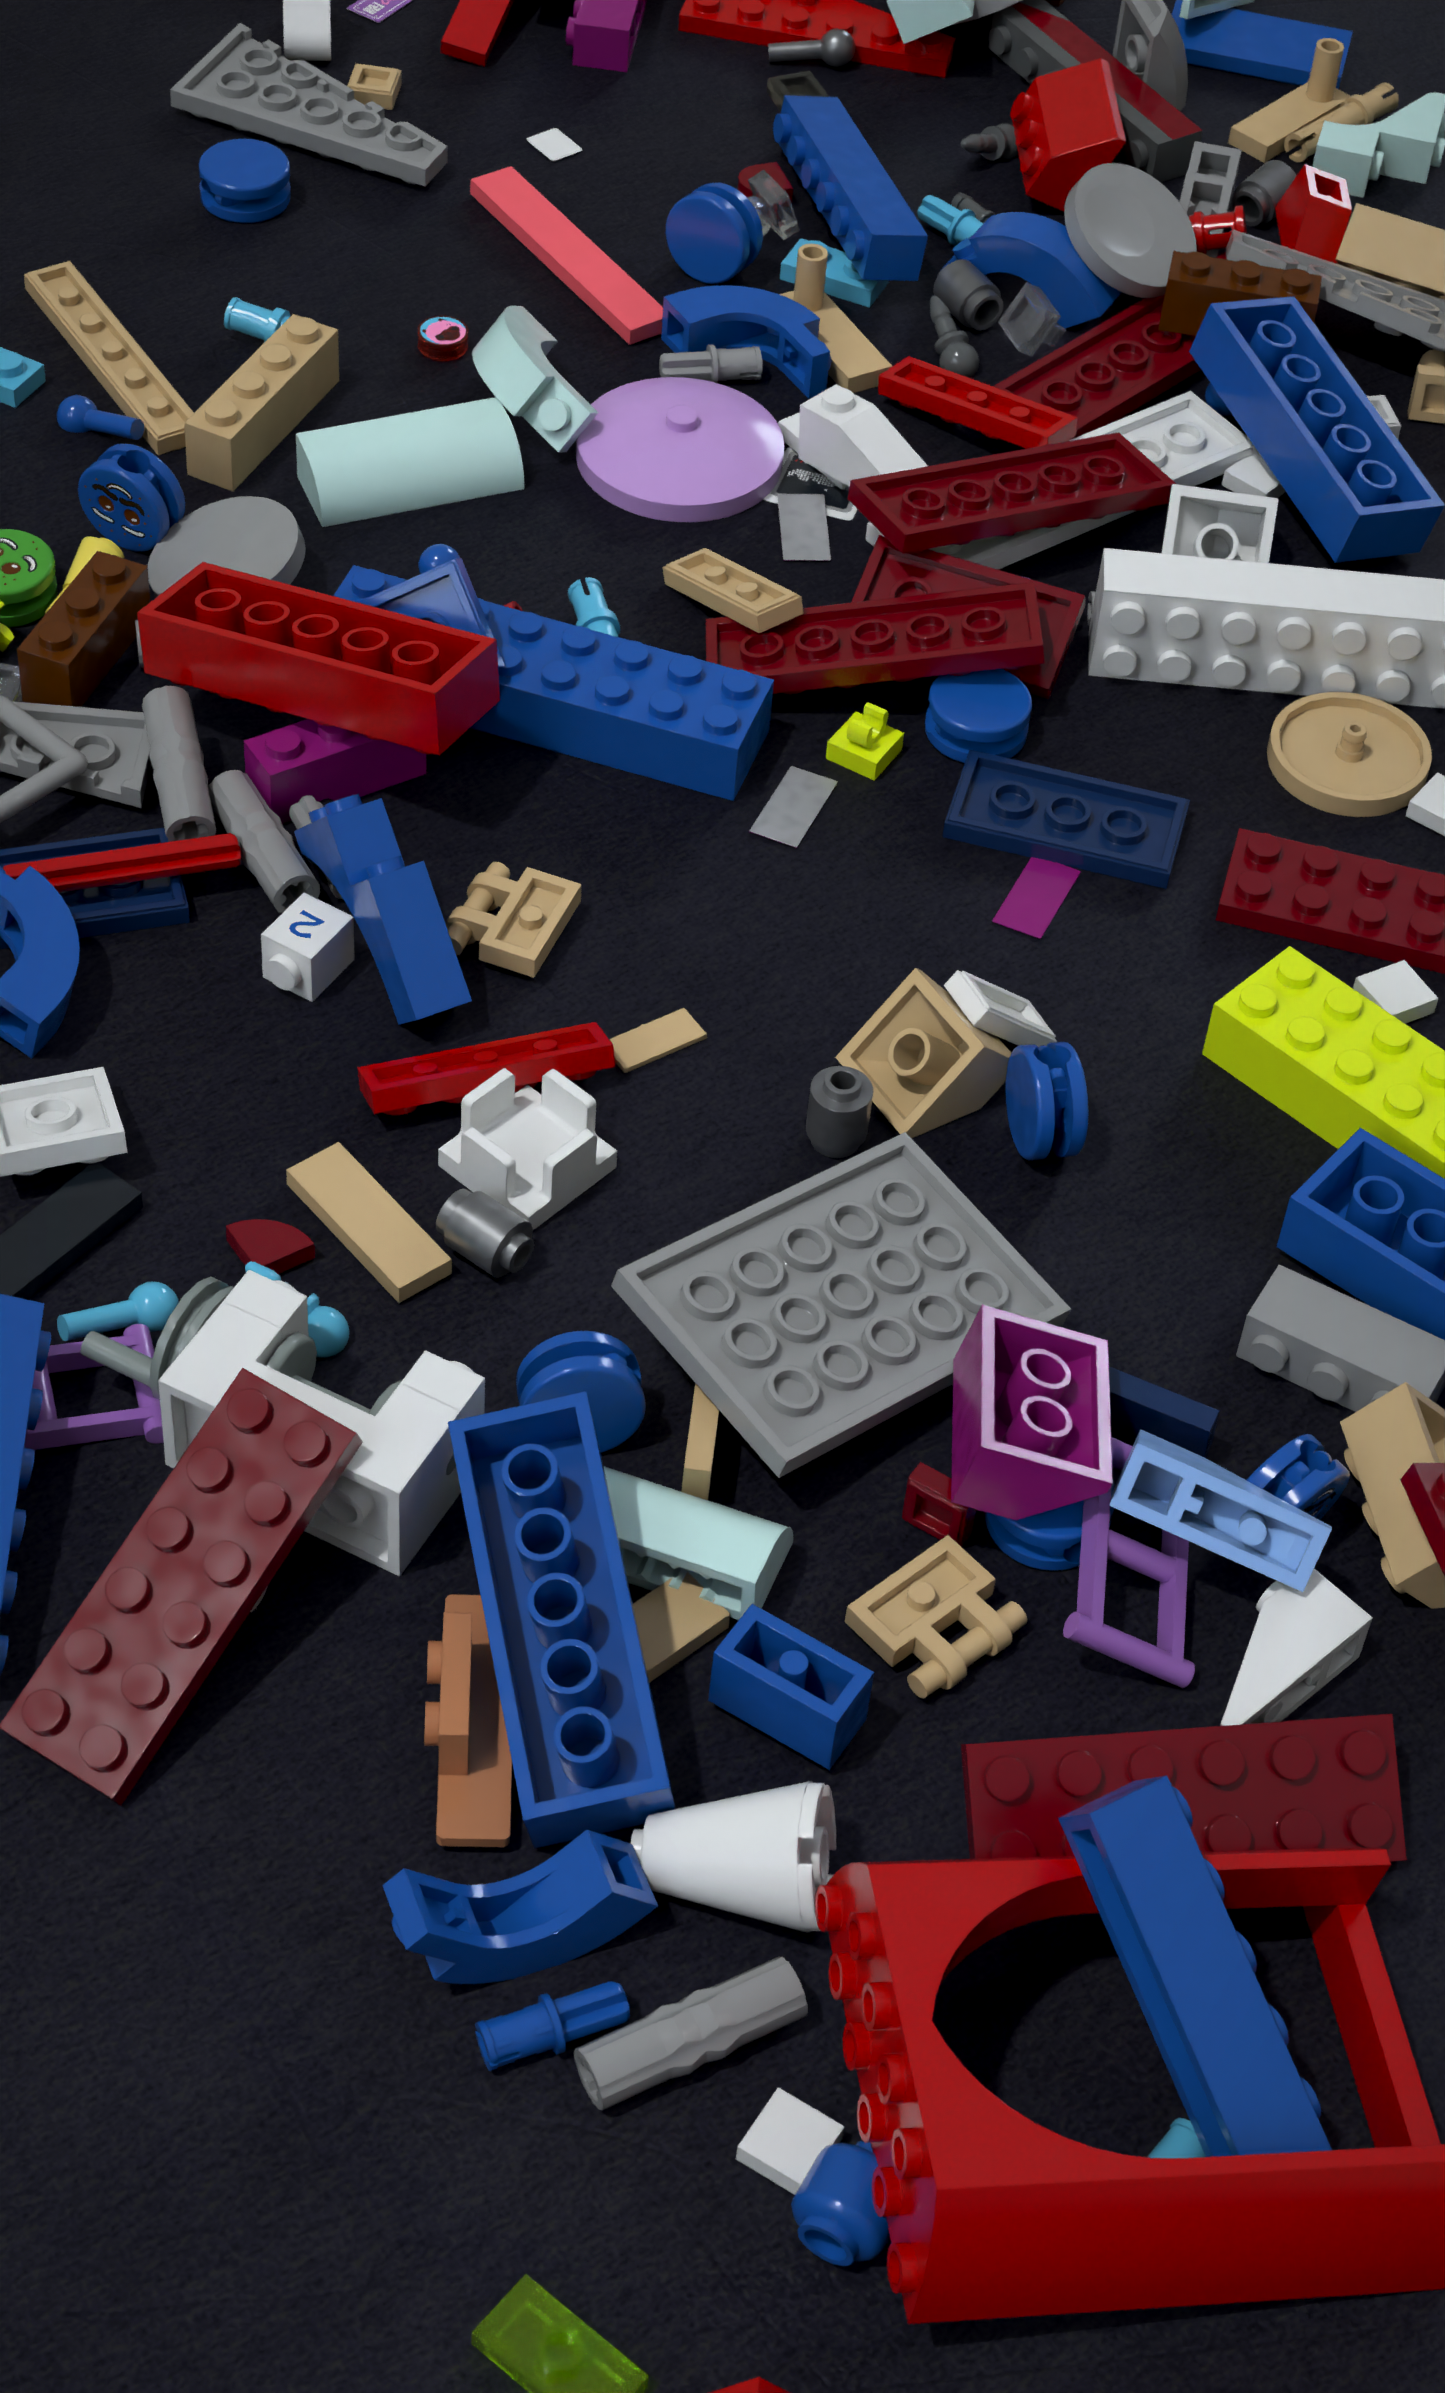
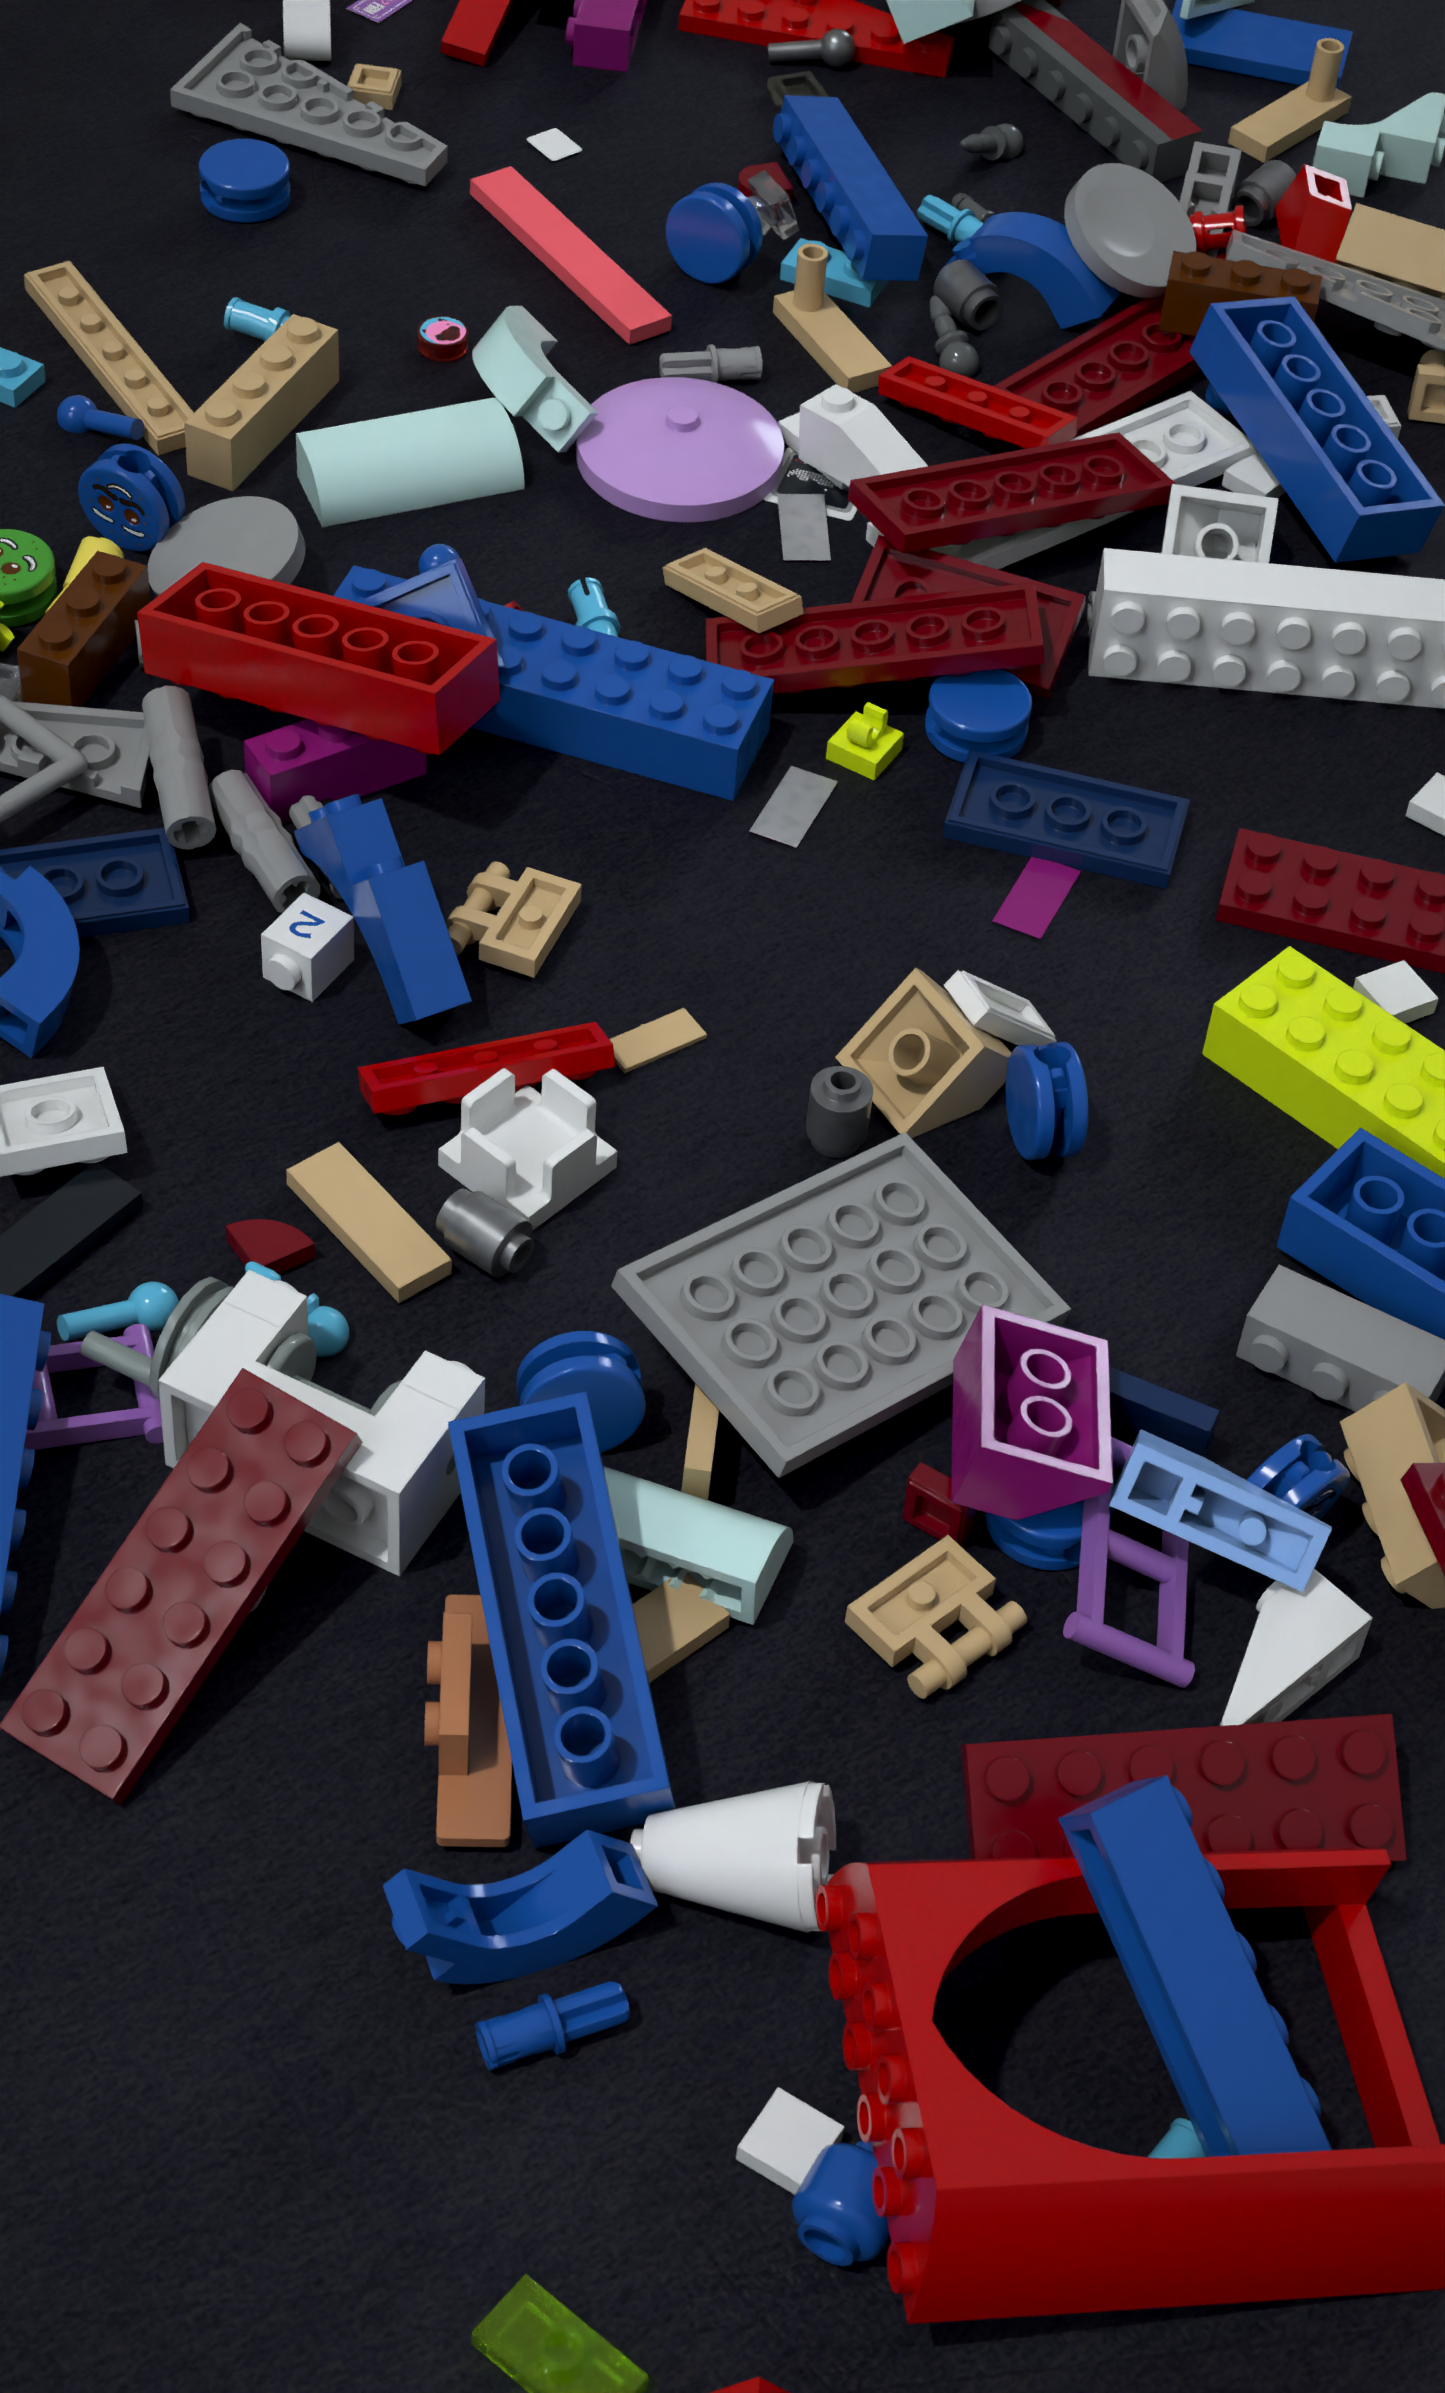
(136, 863): red axle -> none
(690, 2032): light grey axle -> none
(749, 318): blue arch -> none
(790, 1686): blue brick -> none
(1031, 320): clear tile -> none
(1066, 128): red slope -> none
(1349, 754): tan piece -> none
(1353, 111): tan pin -> none

